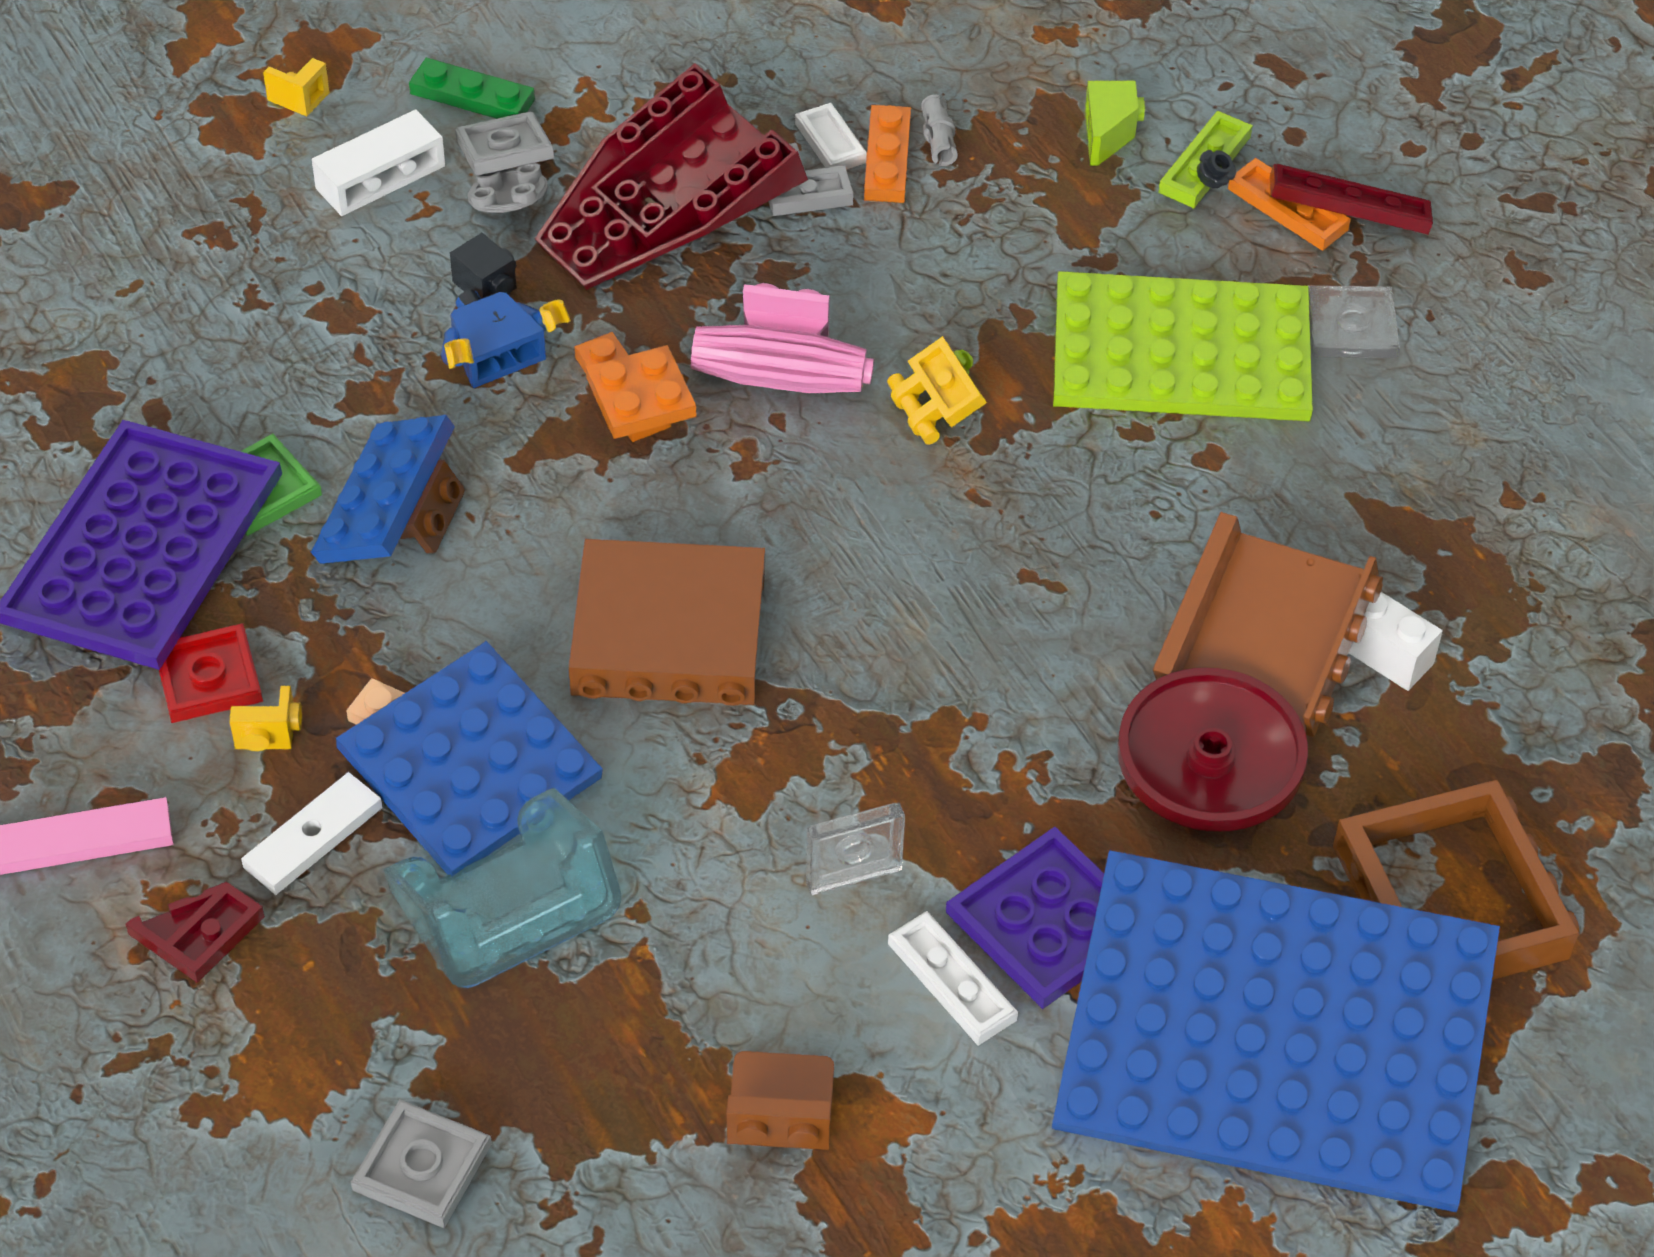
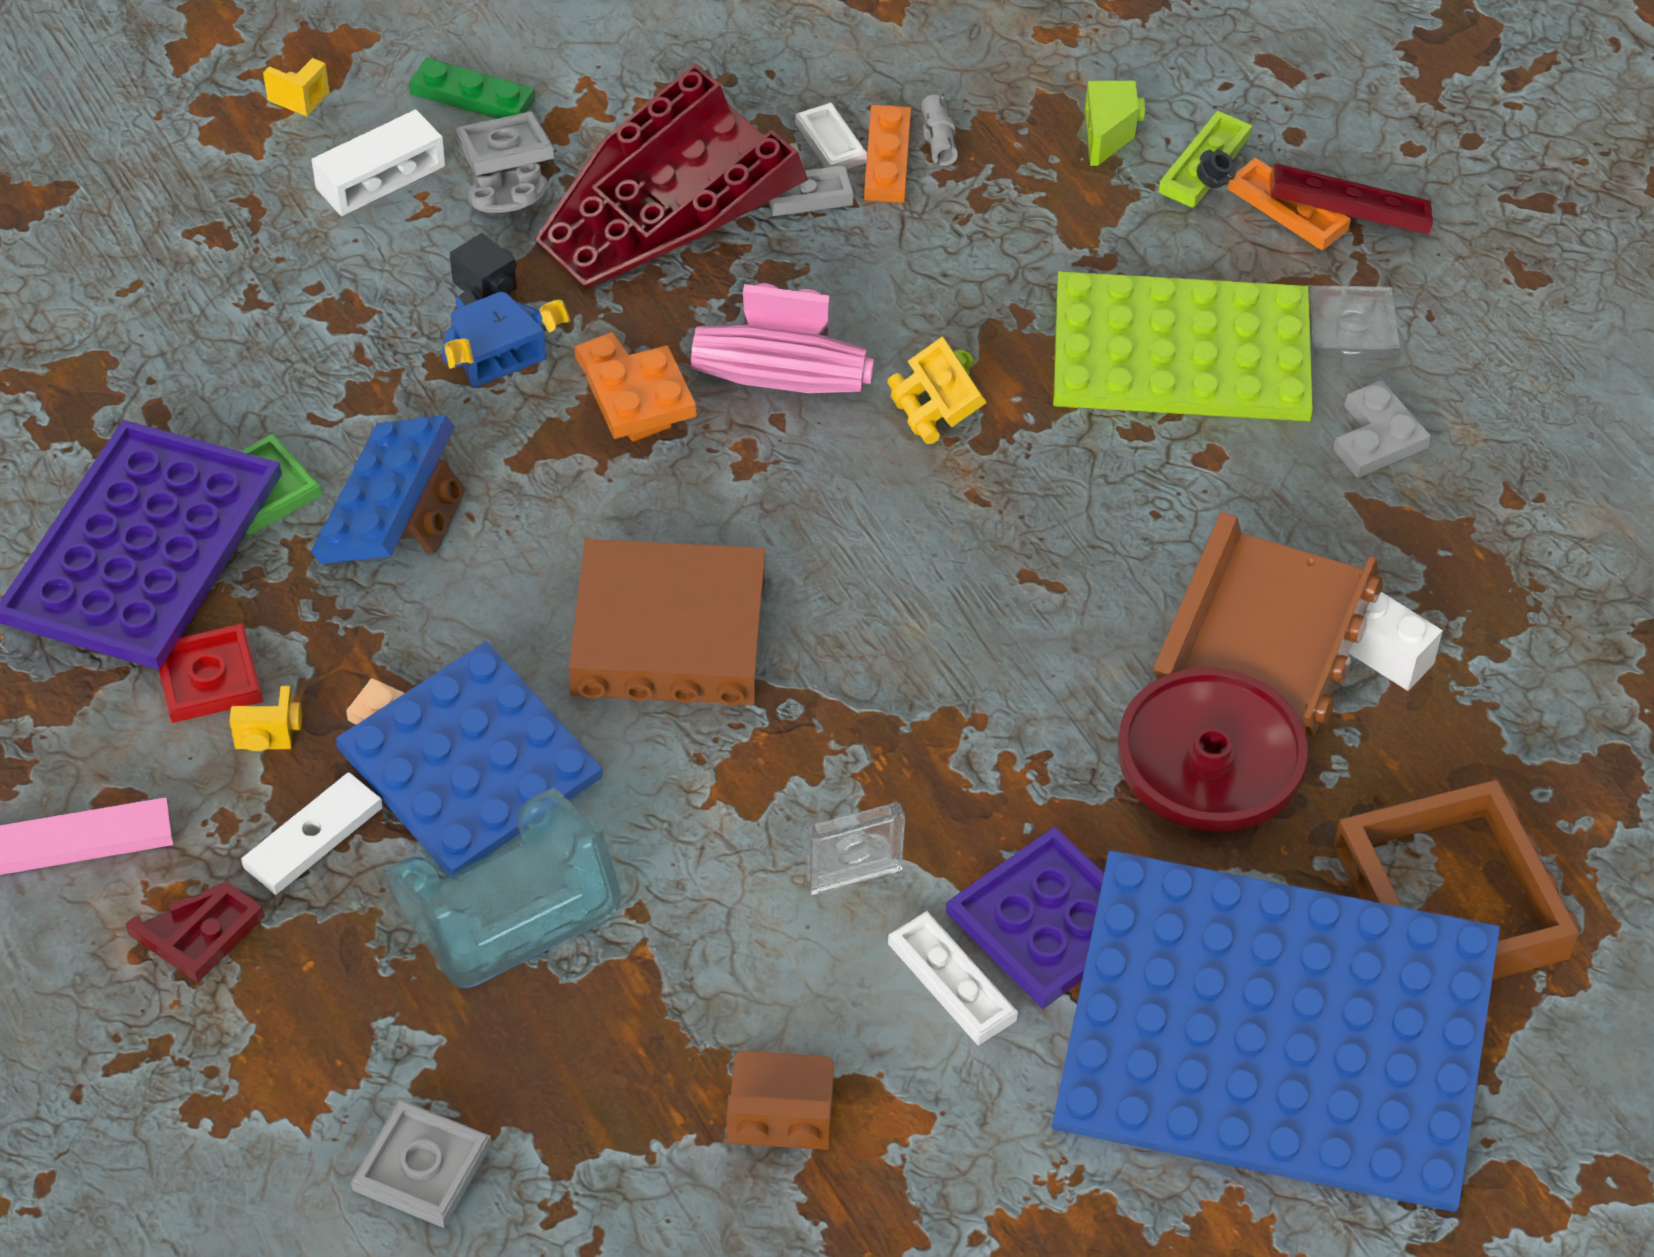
(1386, 432): none -> light grey plate

